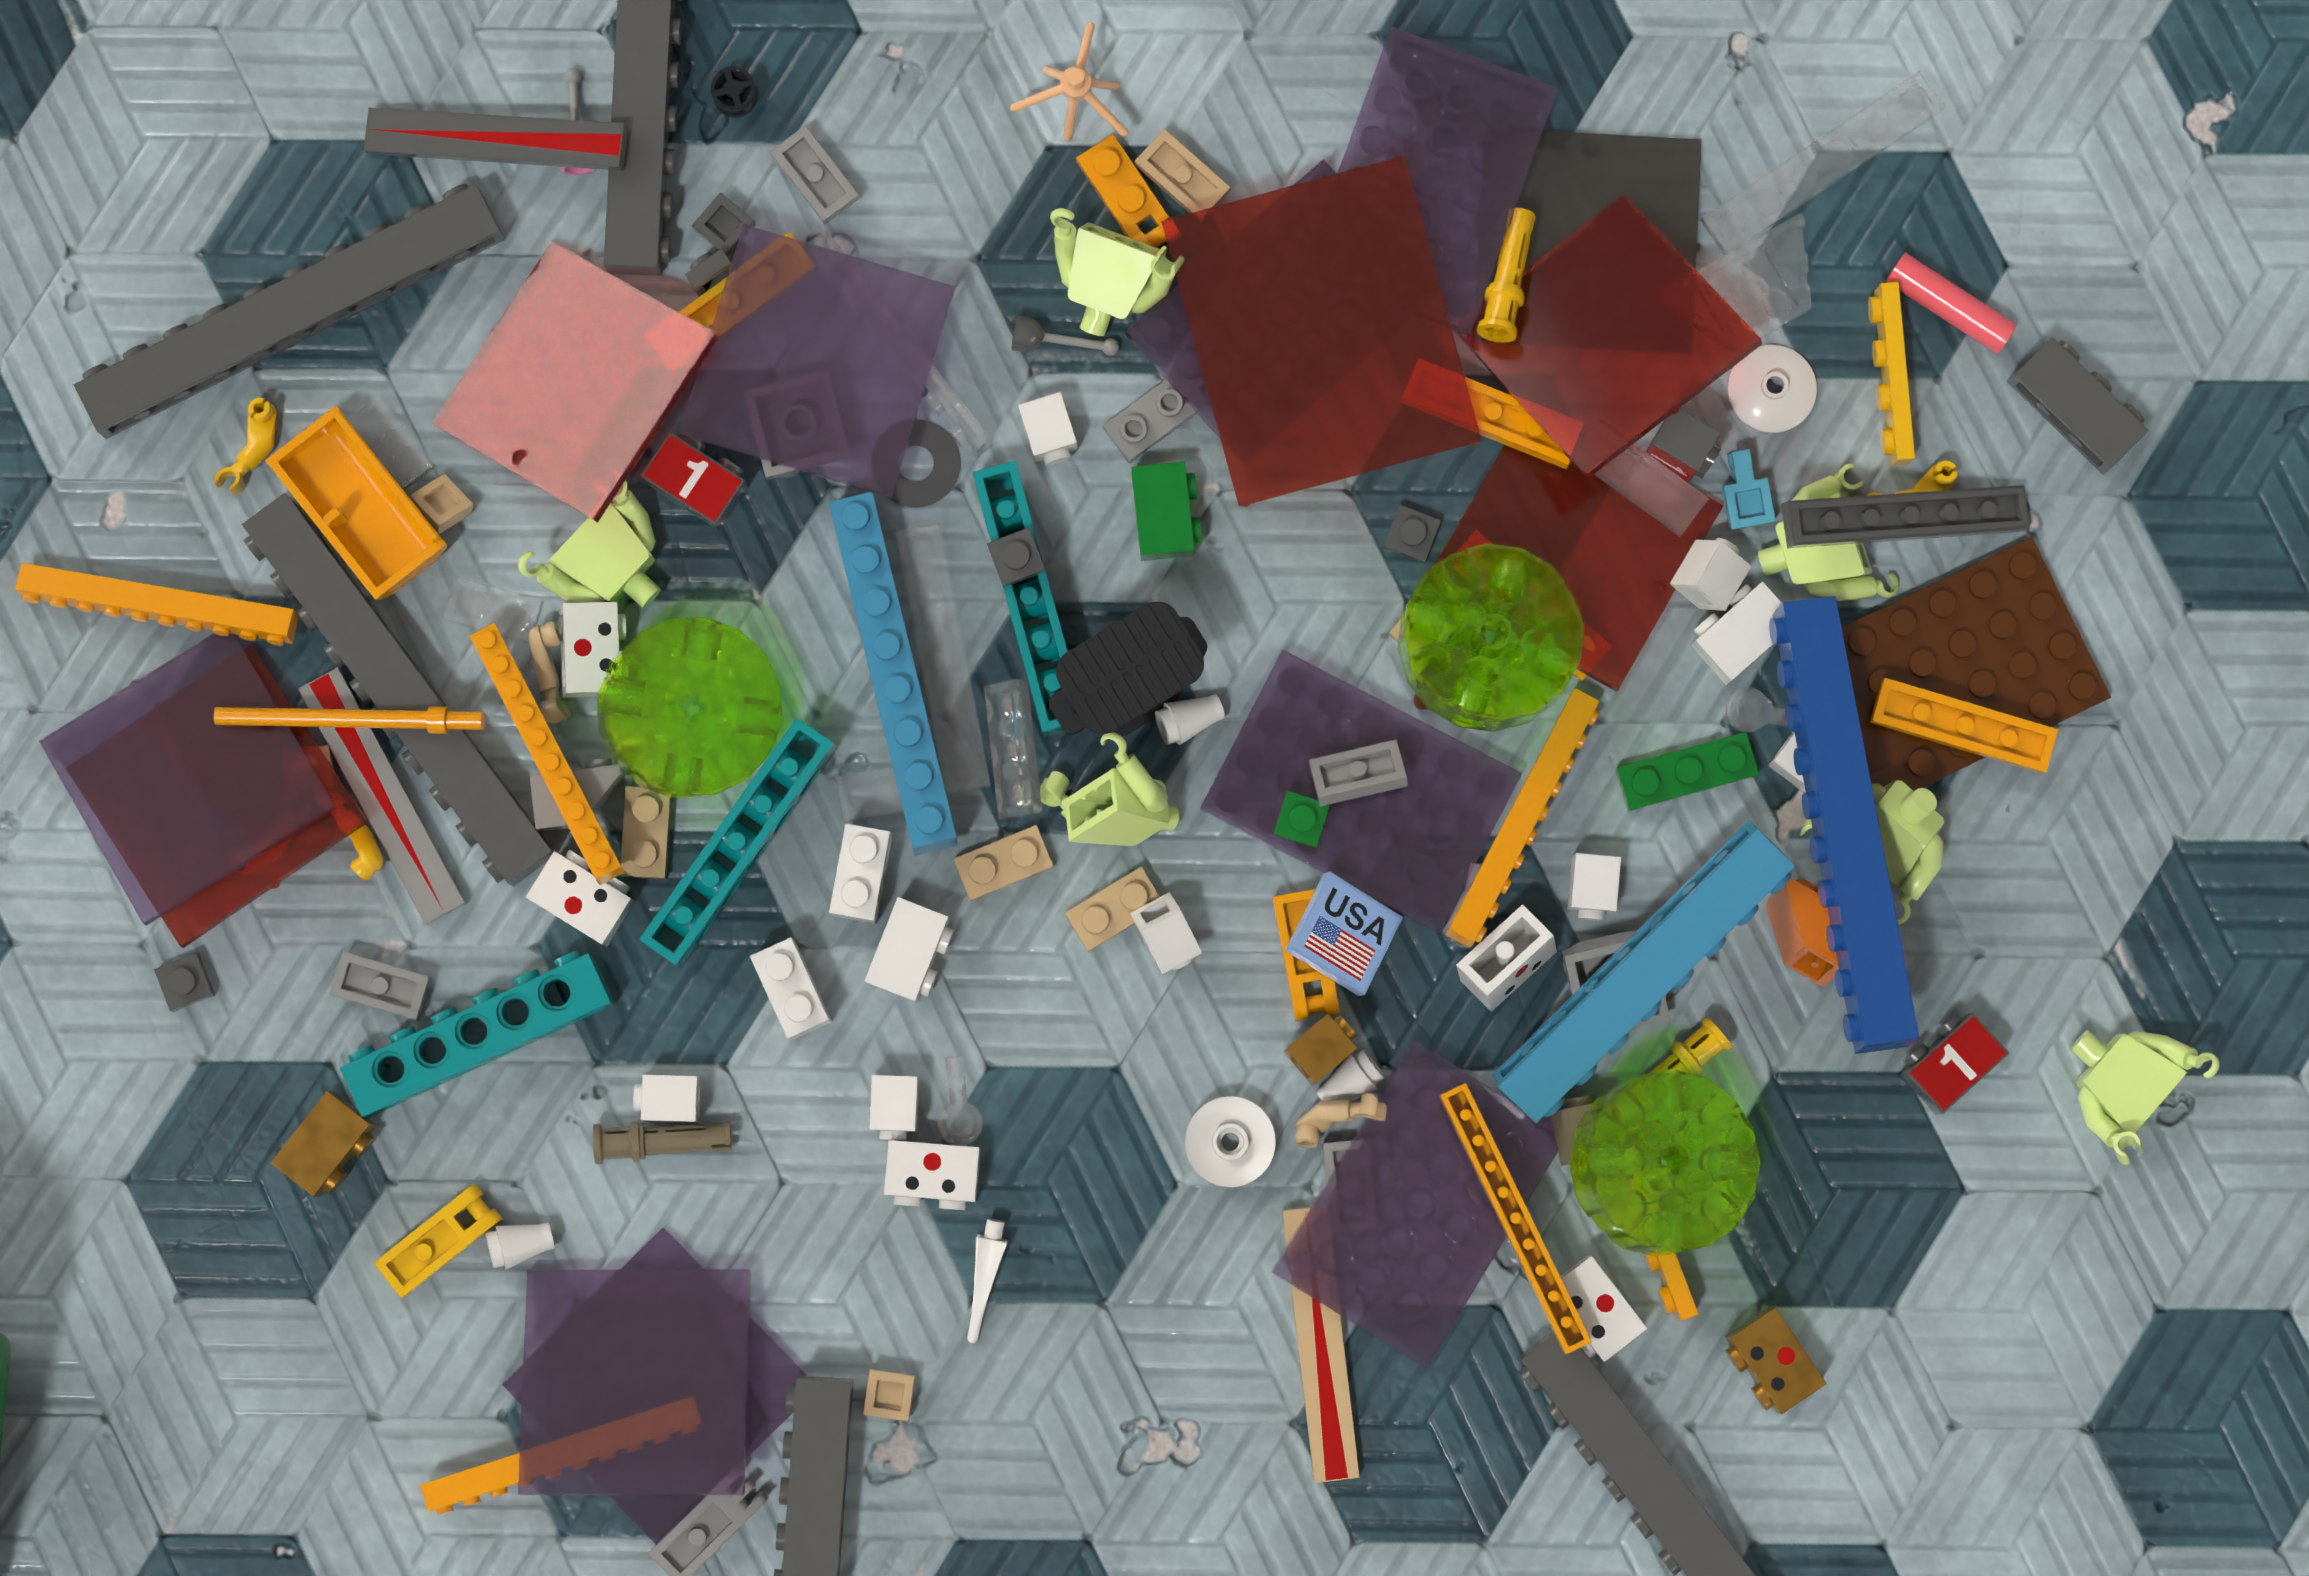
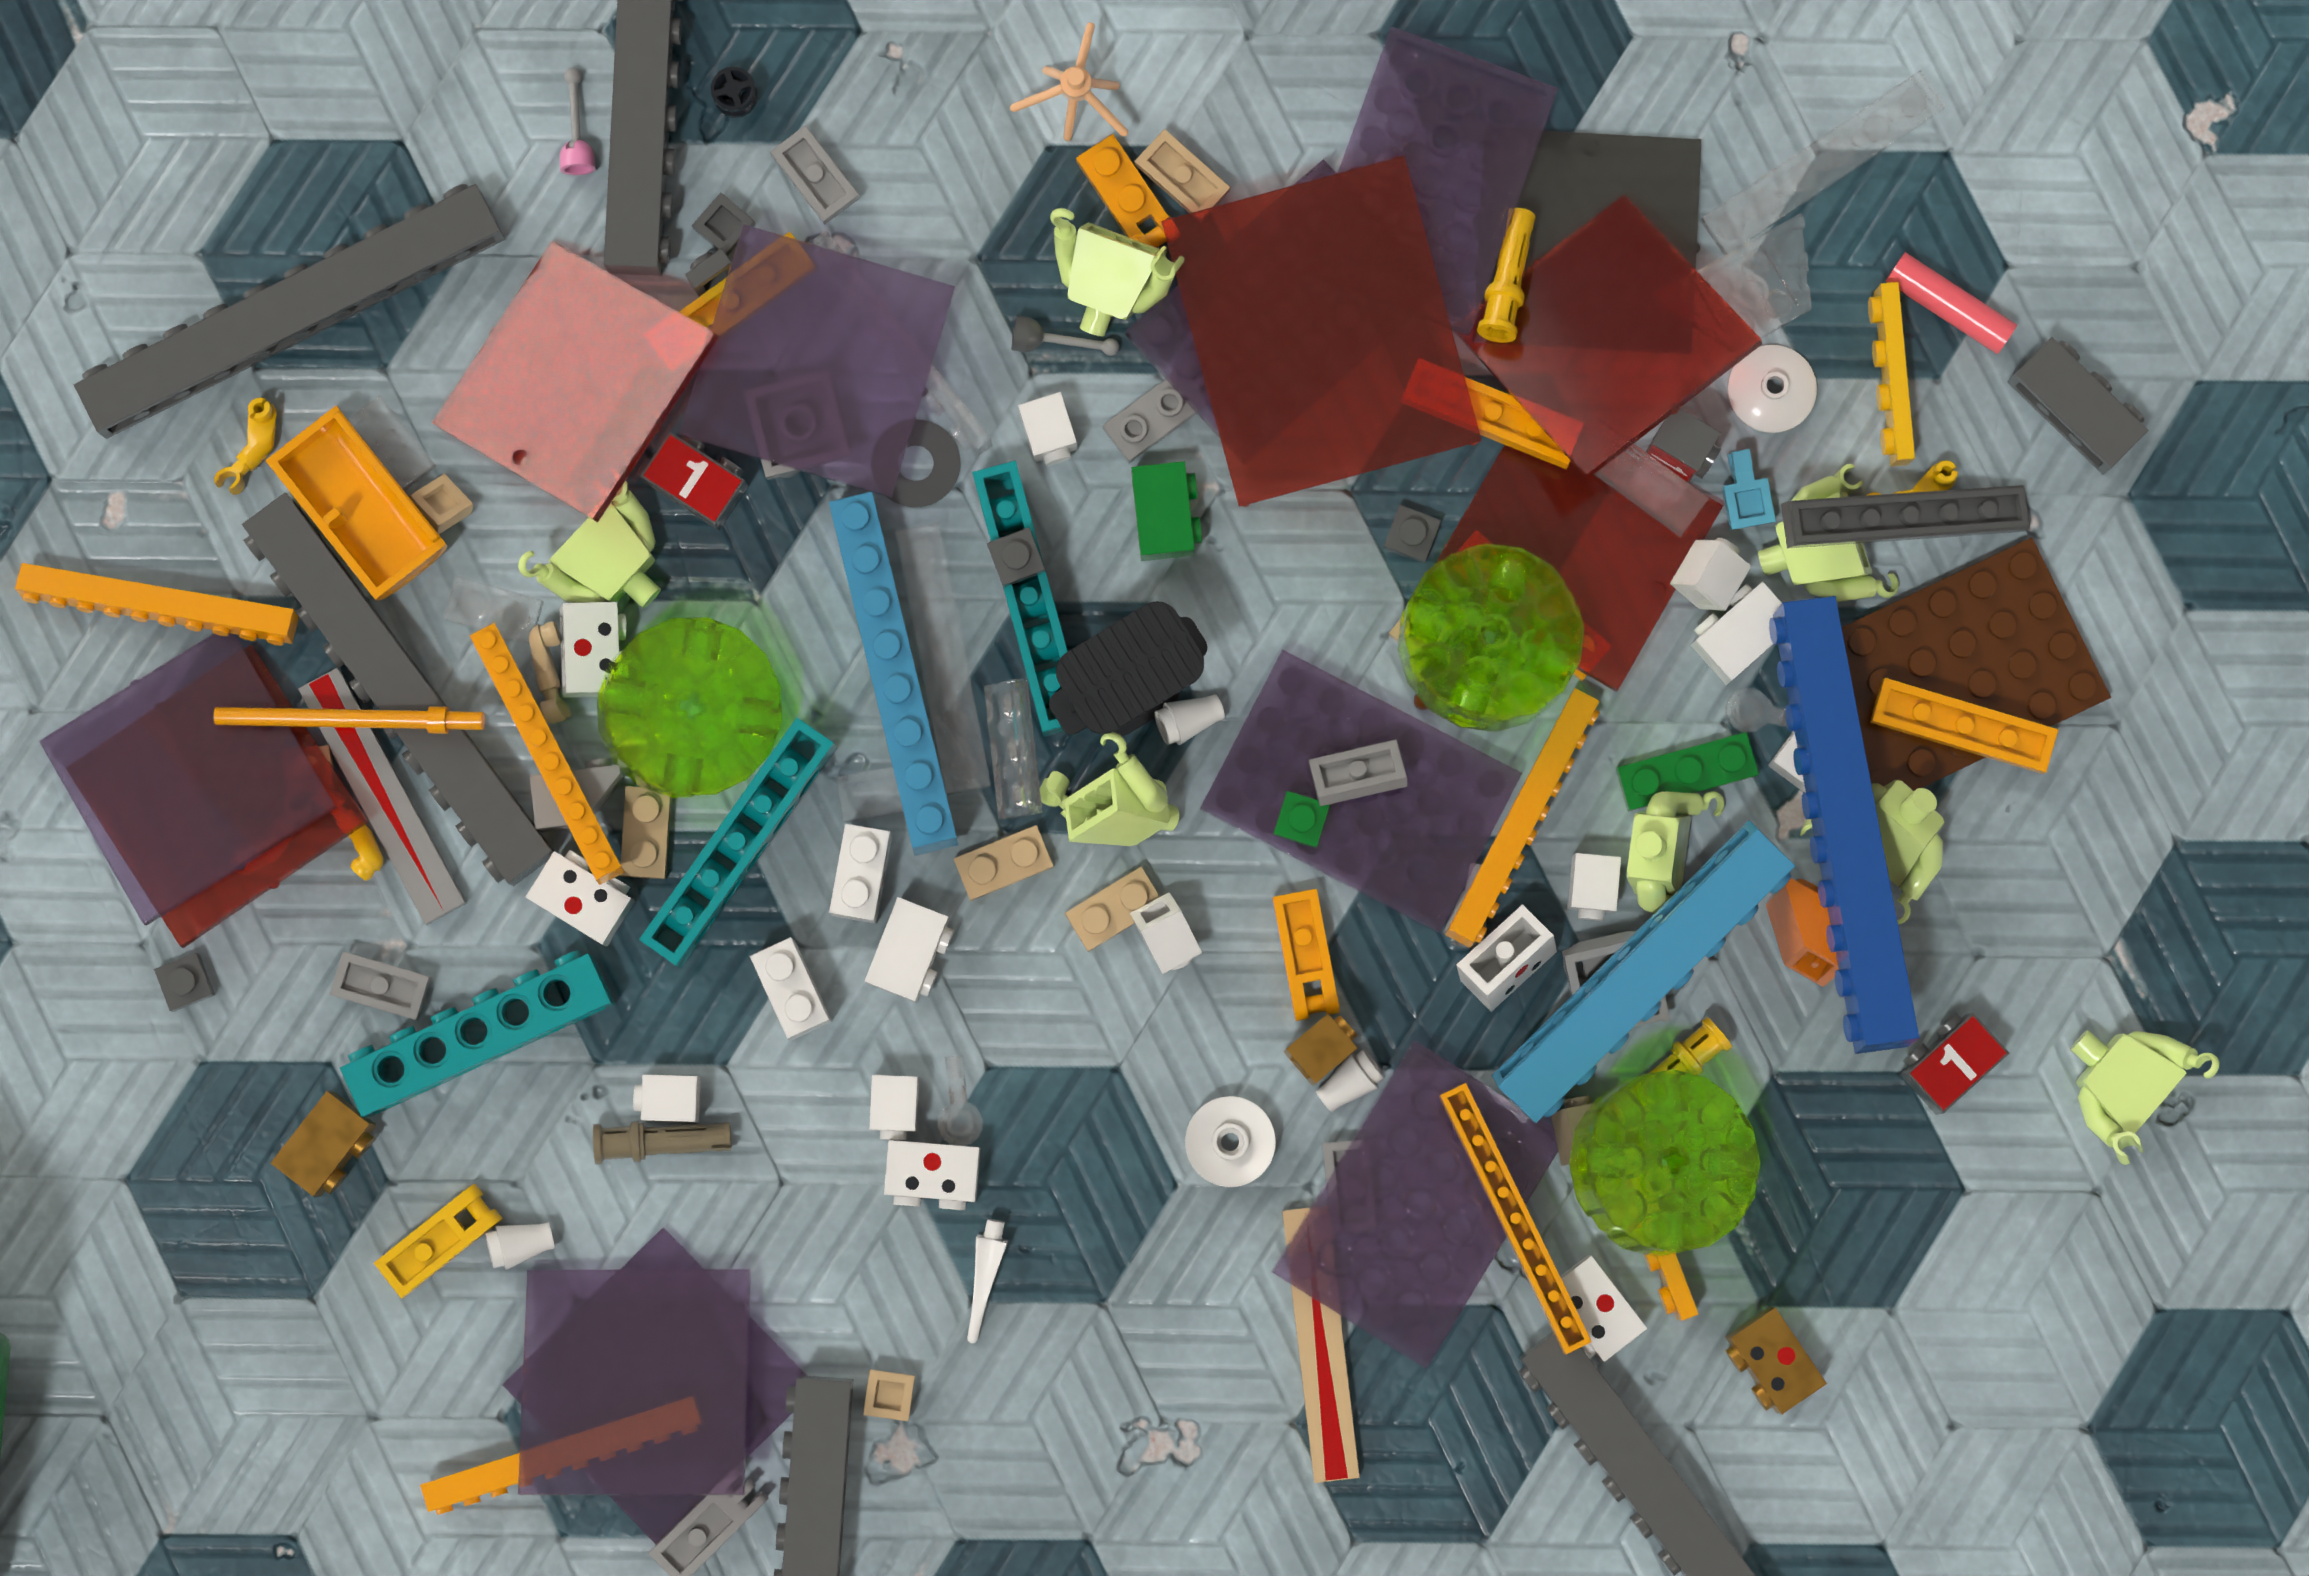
(496, 138): dark grey tile -> none
(1328, 1112): tan arm -> none
(1344, 933): light blue tile -> none
(1661, 843): none -> yellowish green torso

